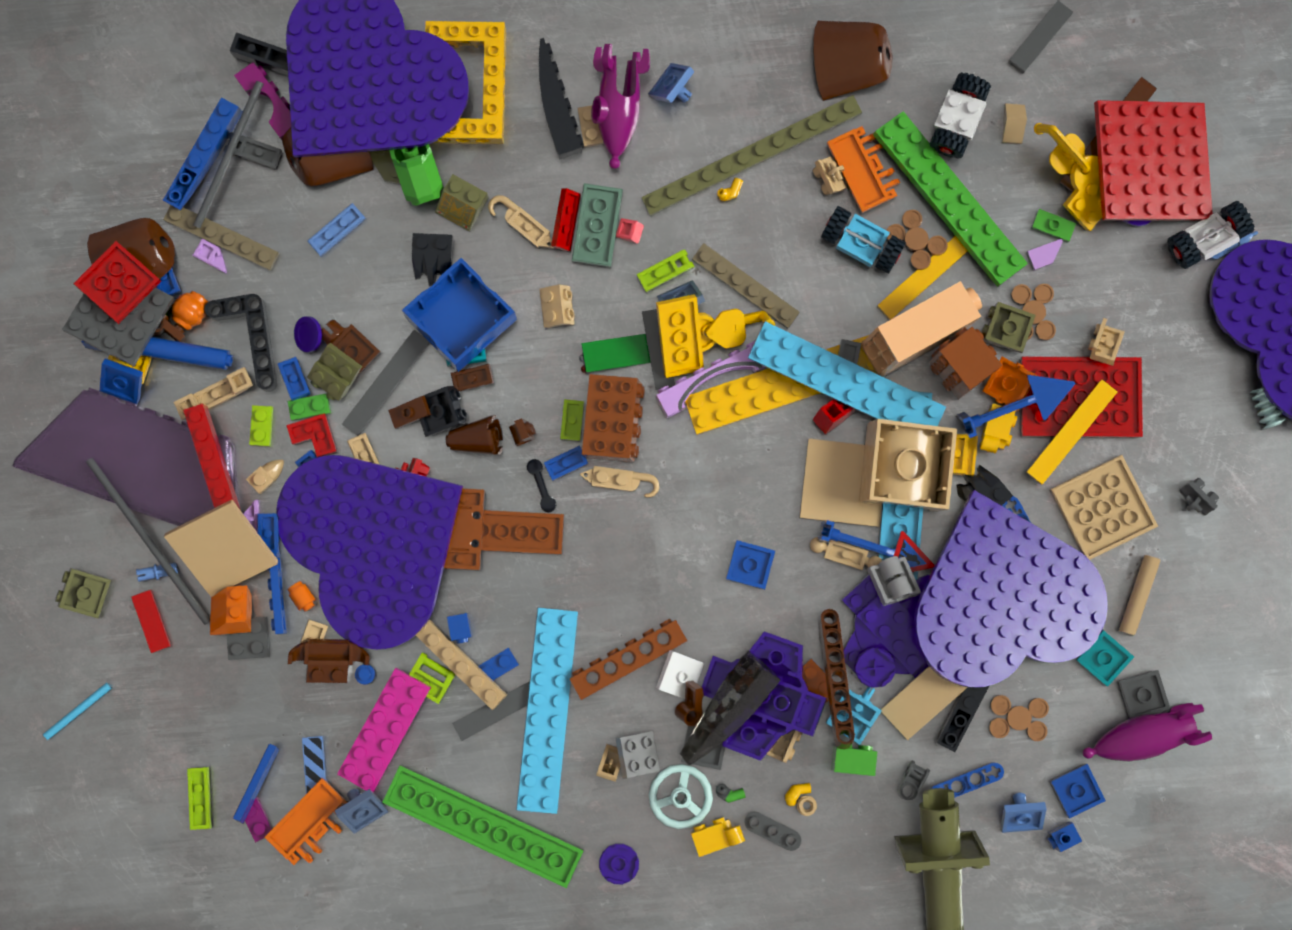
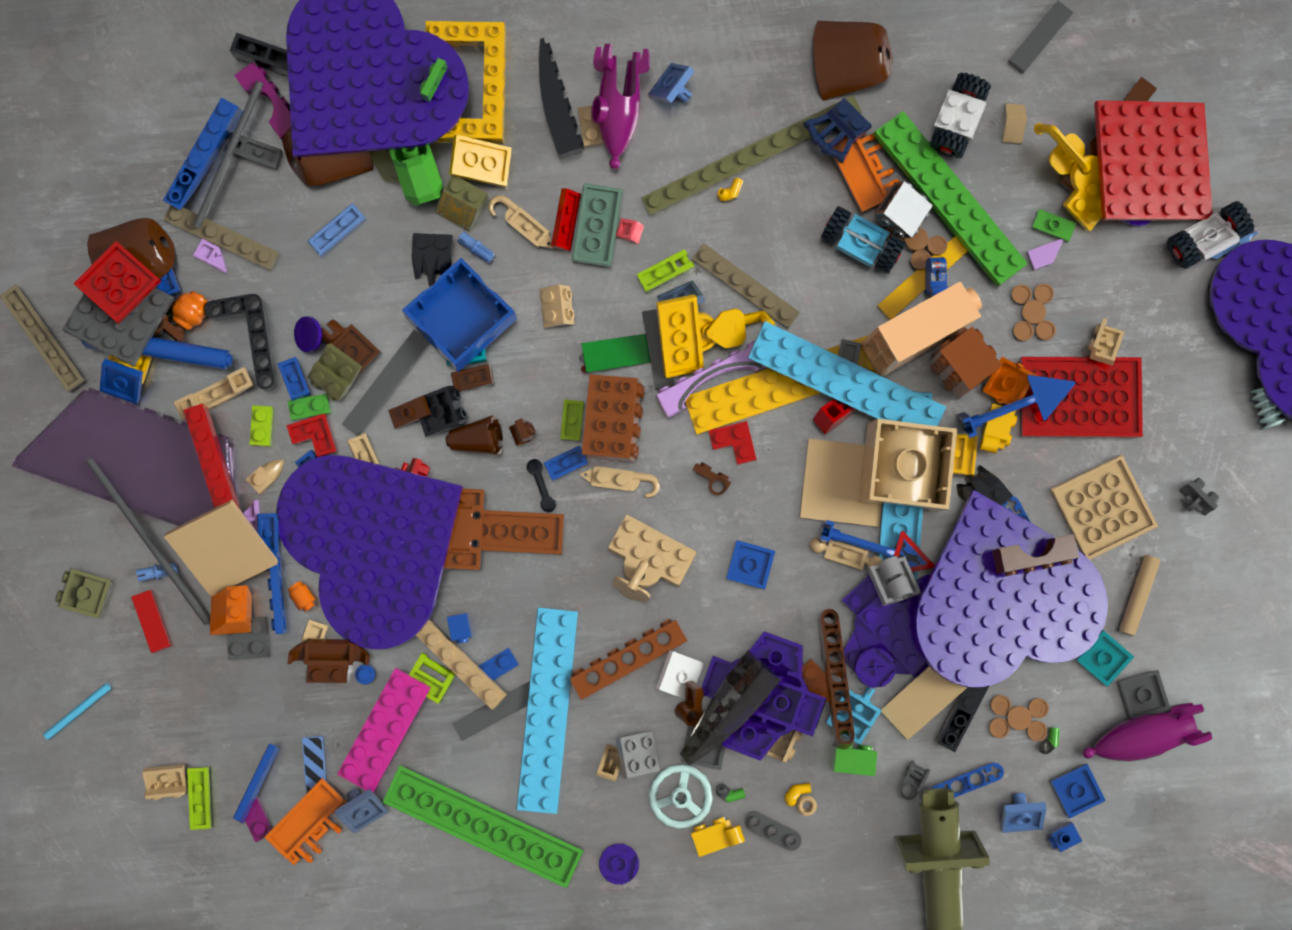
(42, 338): none -> dark tan plate
(165, 781): none -> tan bracket
(436, 73): none -> bright green plate
(475, 247): none -> medium blue axle
(480, 161): none -> yellow plate
(647, 555): none -> tan plate
(705, 471): none -> reddish brown plate
(738, 437): none -> red plate
(830, 174): tan hips -> none
(846, 120): none -> dark blue plate
(903, 210): none -> brick
(935, 275): none -> blue leg
(1008, 327): olive plate -> none
(1013, 558): none -> arch
(1050, 743): none -> arm
(1071, 432): yellow tile -> none

